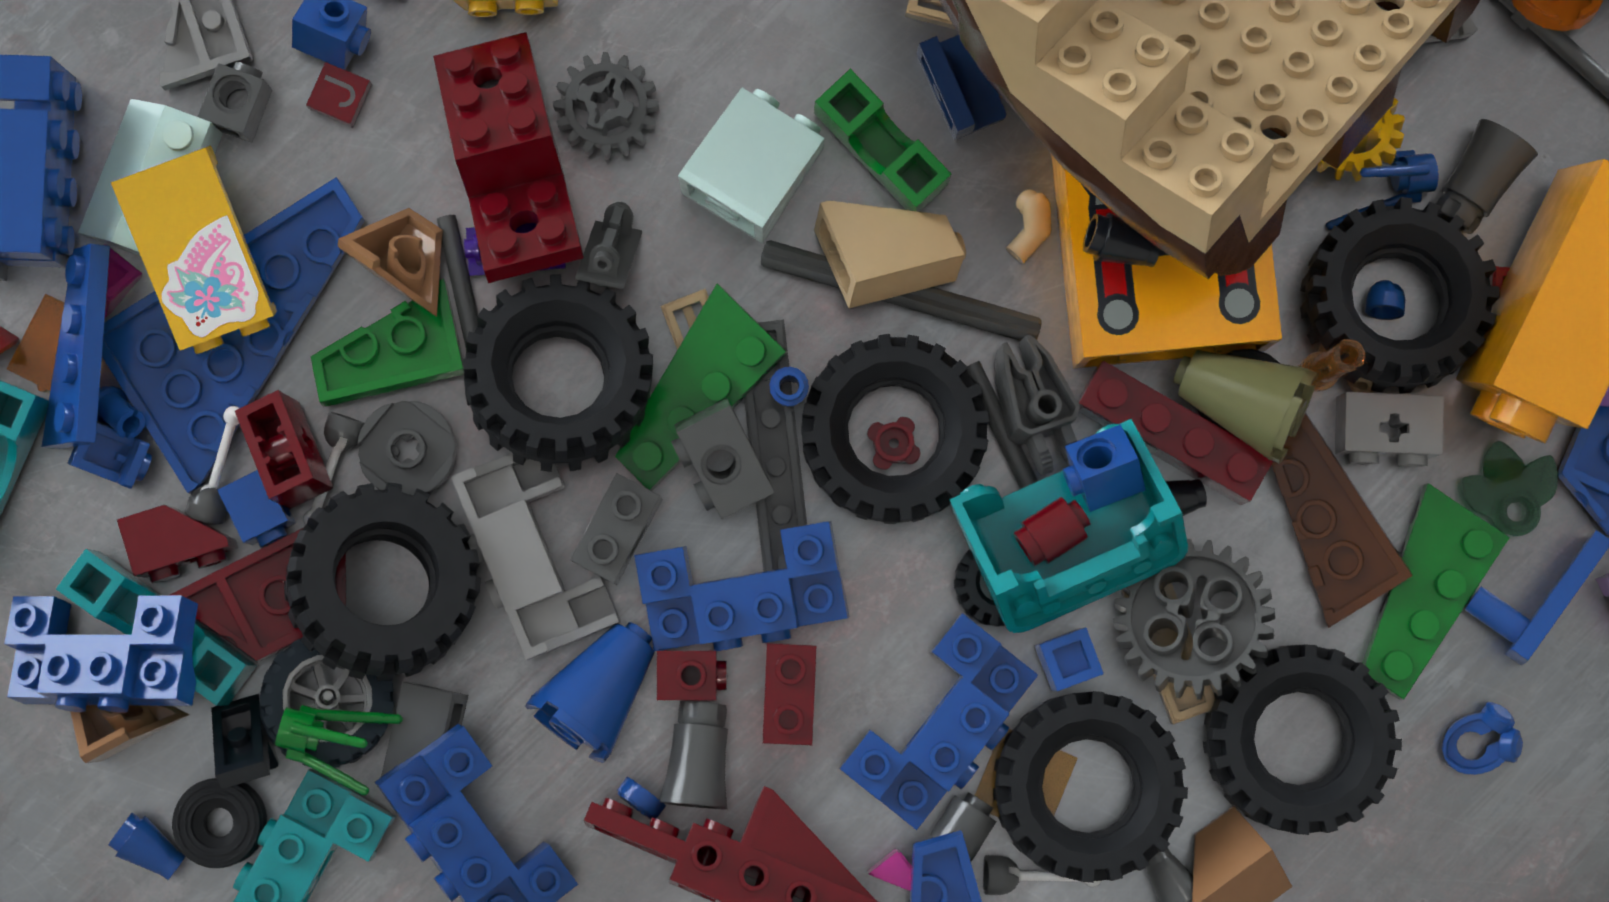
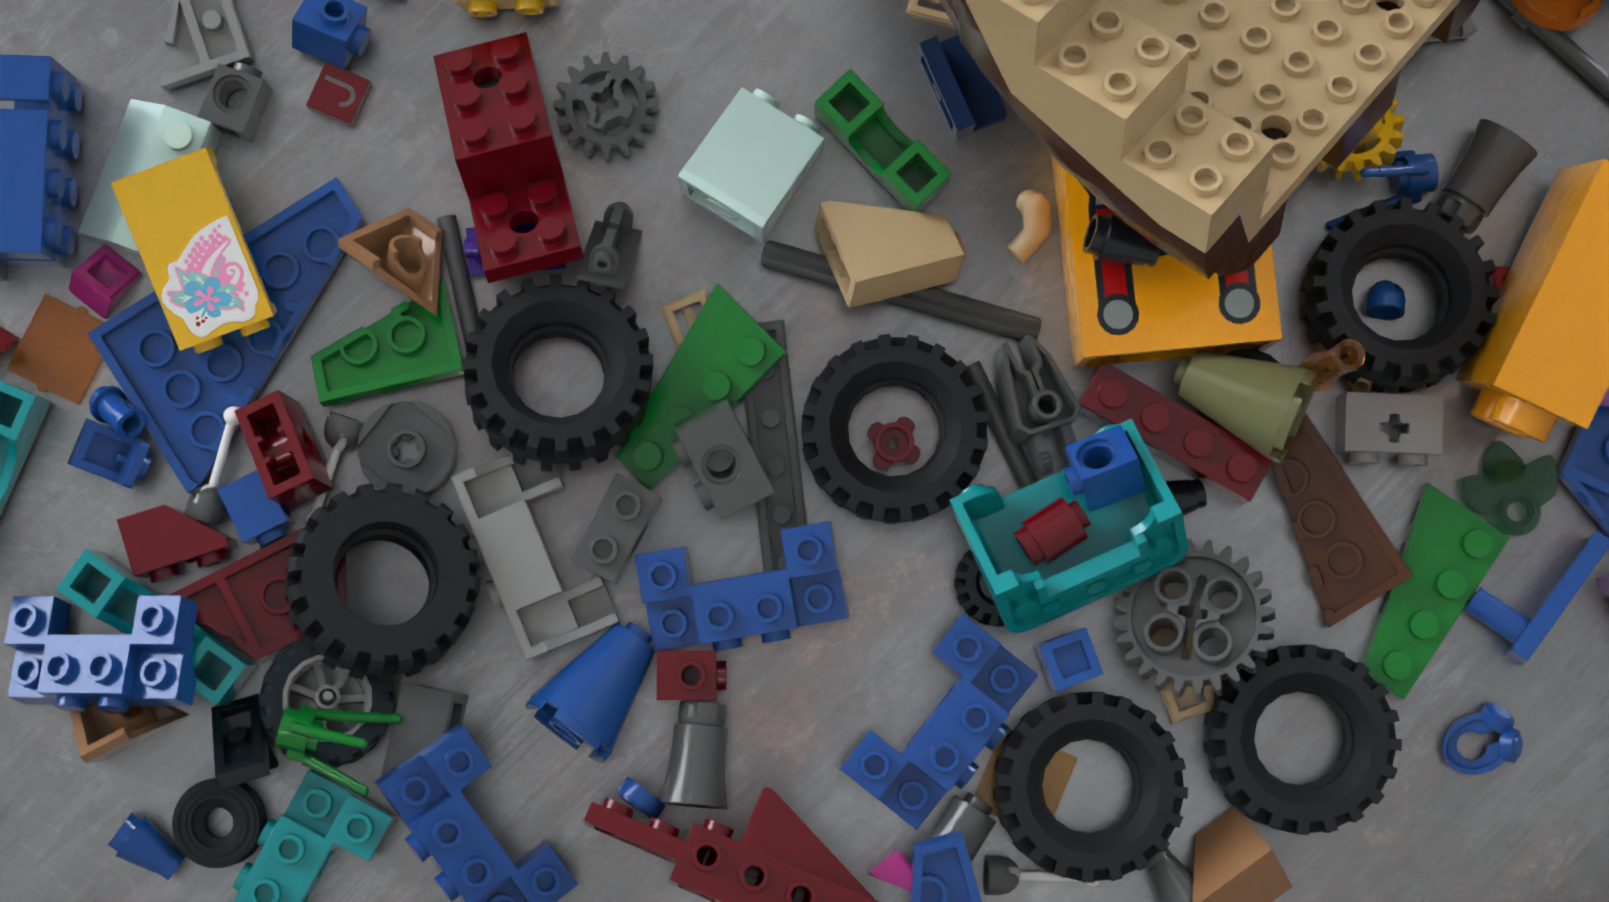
(77, 367): blue wing -> none
(789, 374): blue pin -> none
(789, 694): dark red brick -> none

